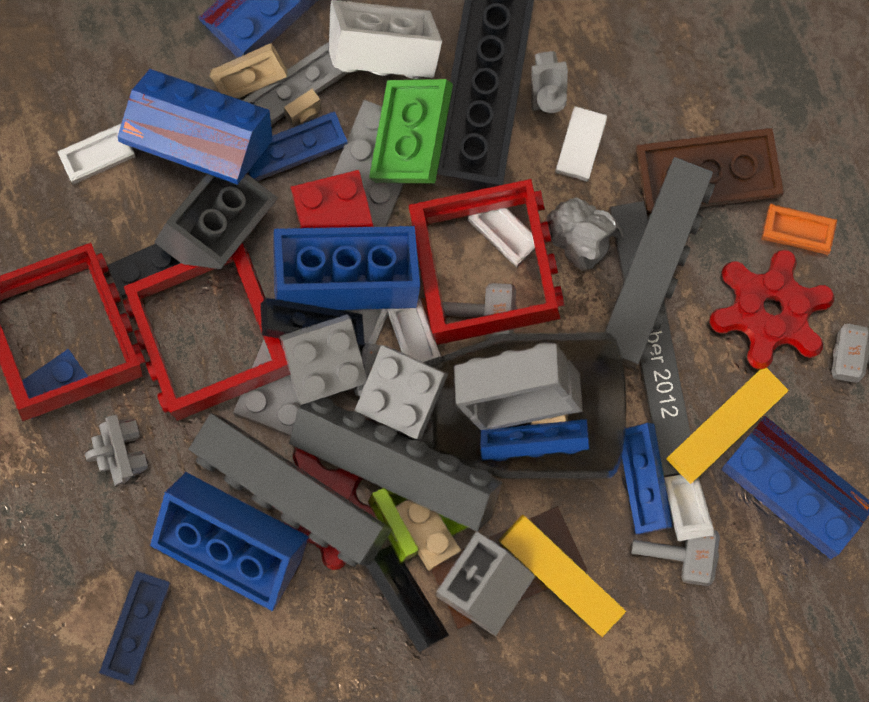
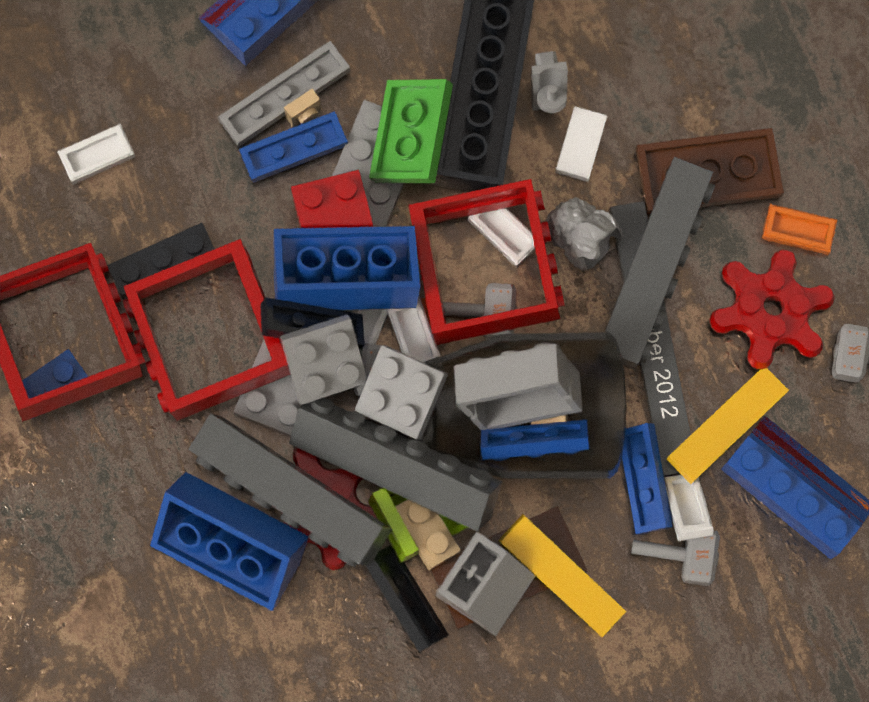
(113, 451): light grey hips -> none
(135, 628): dark blue plate -> none
(195, 126): blue slope -> none
(214, 221): dark grey slope -> none
(249, 72): tan plate -> none
(383, 39): white slope -> none

